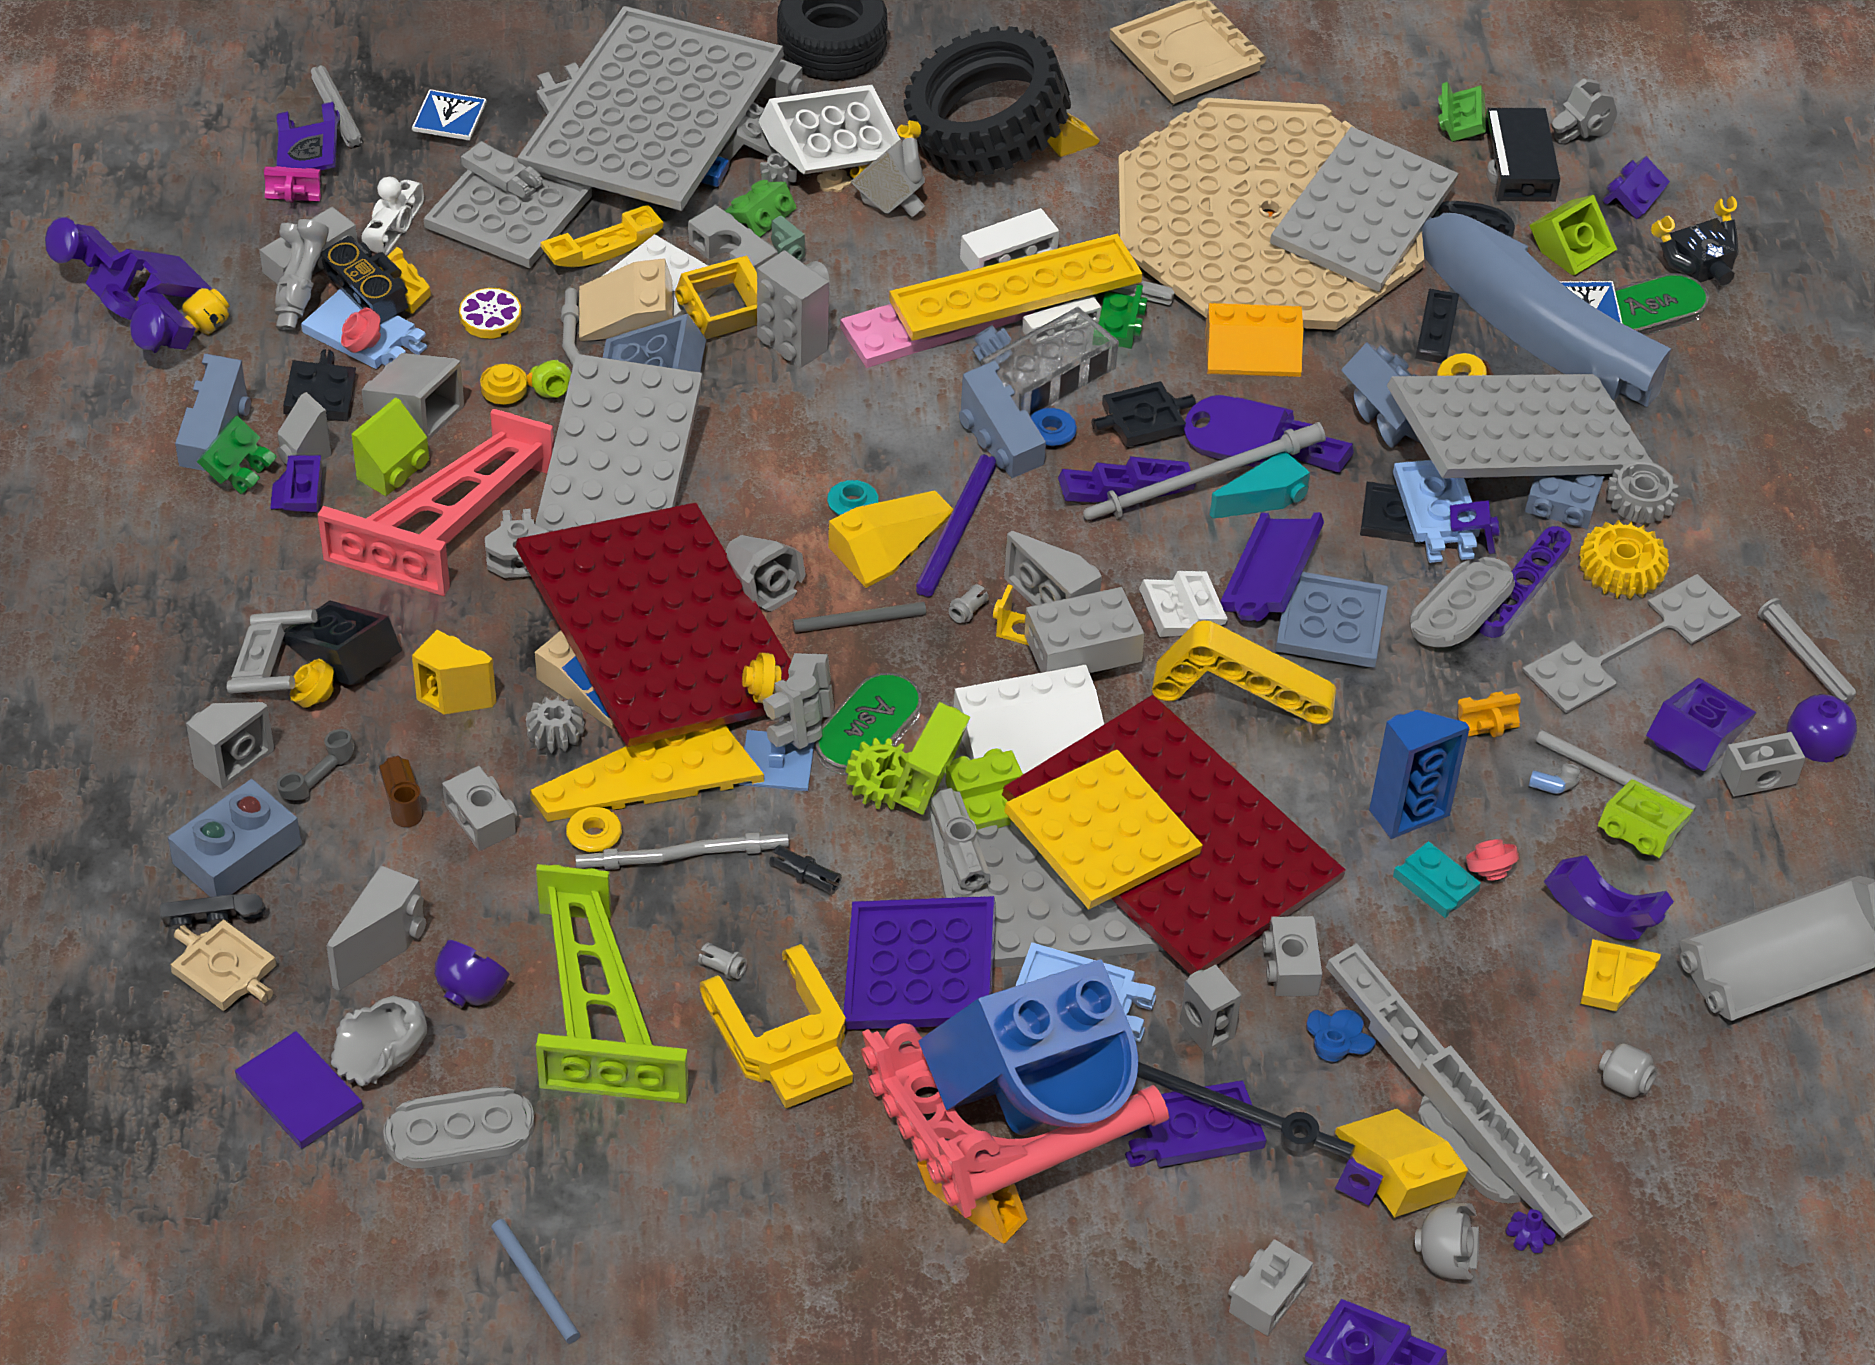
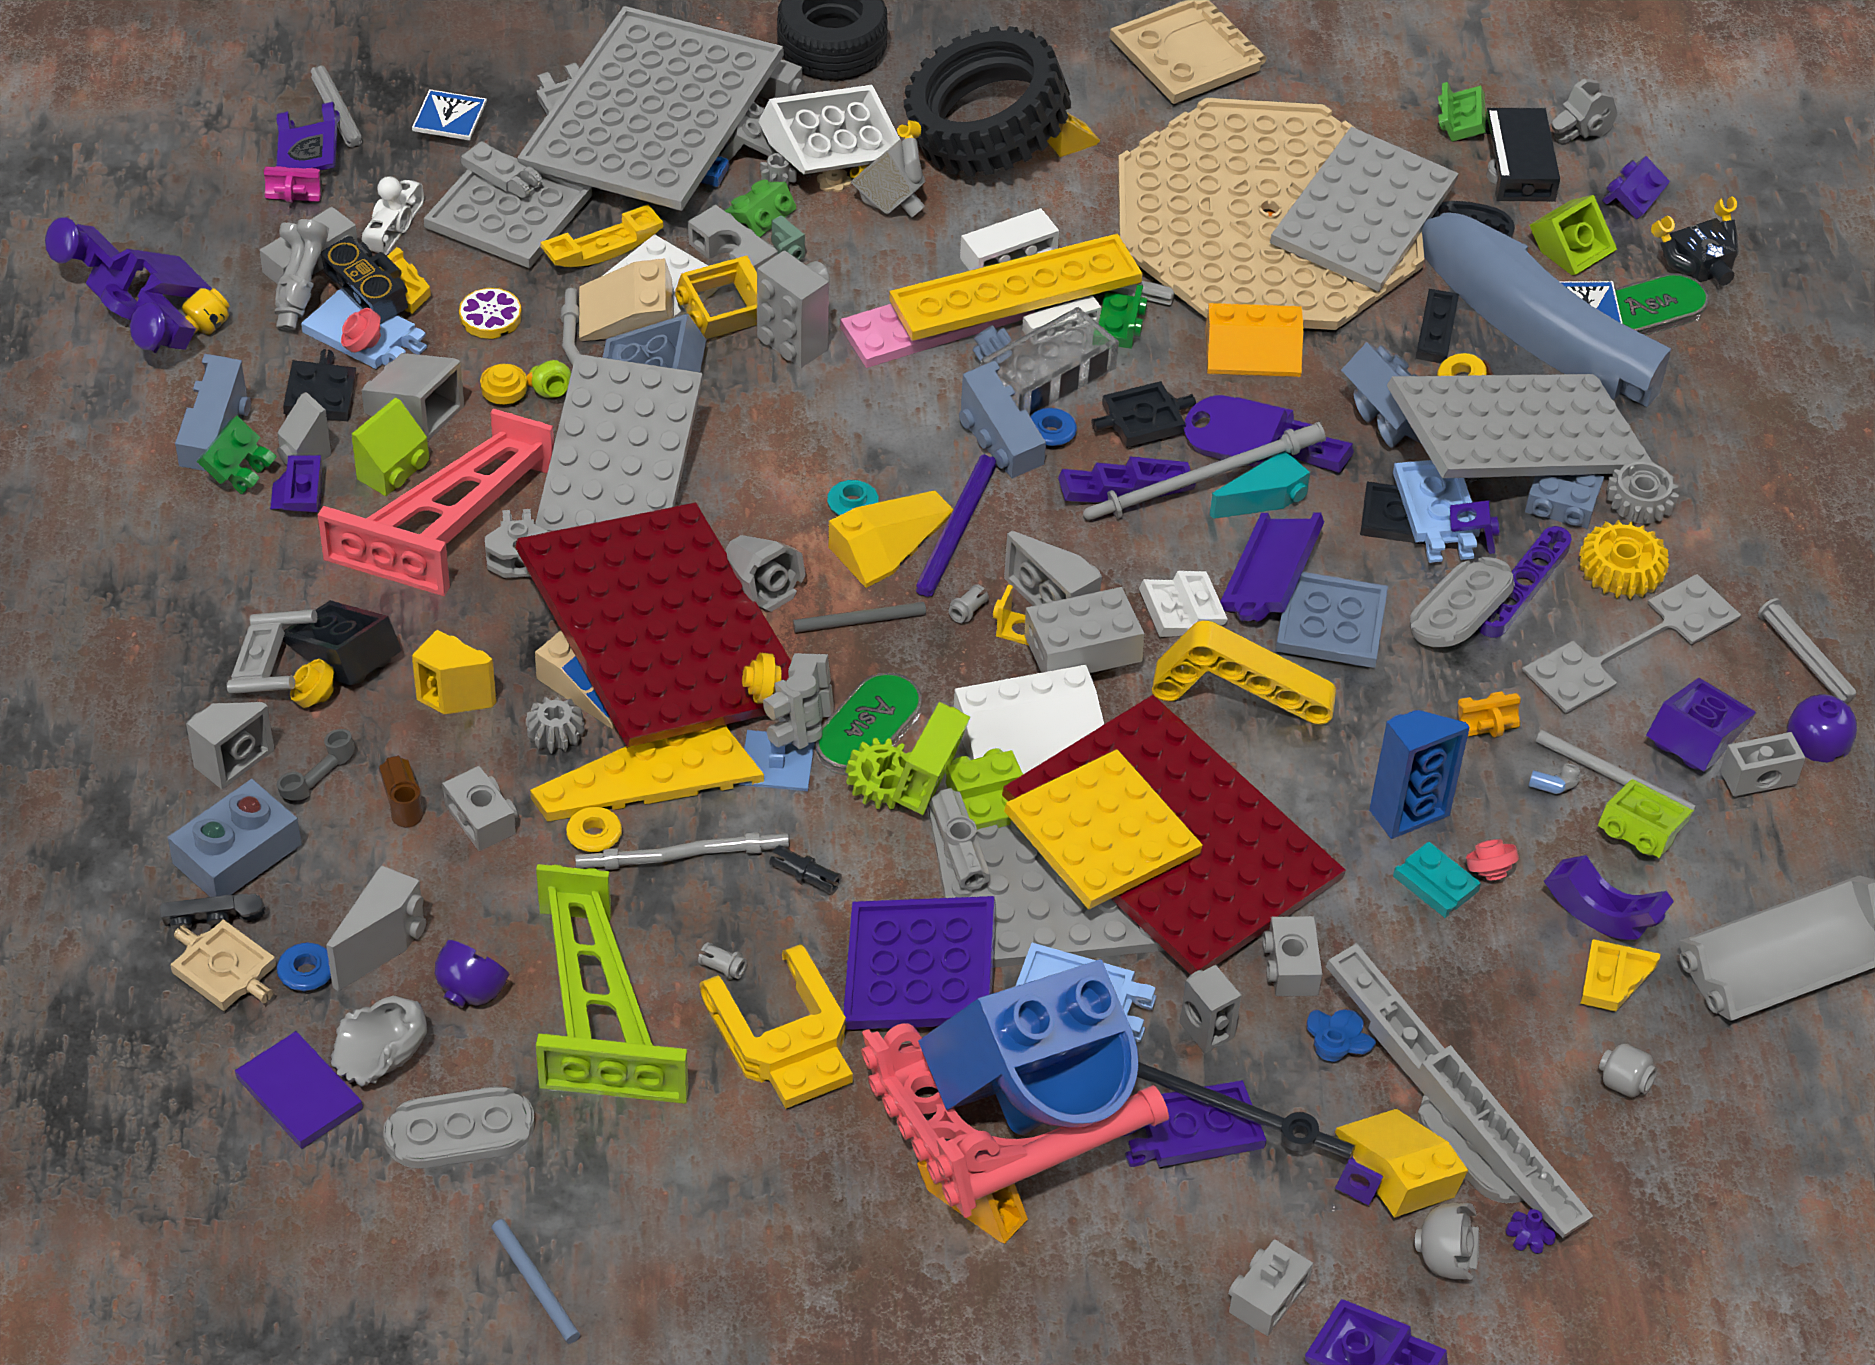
(301, 955): none -> blue piece

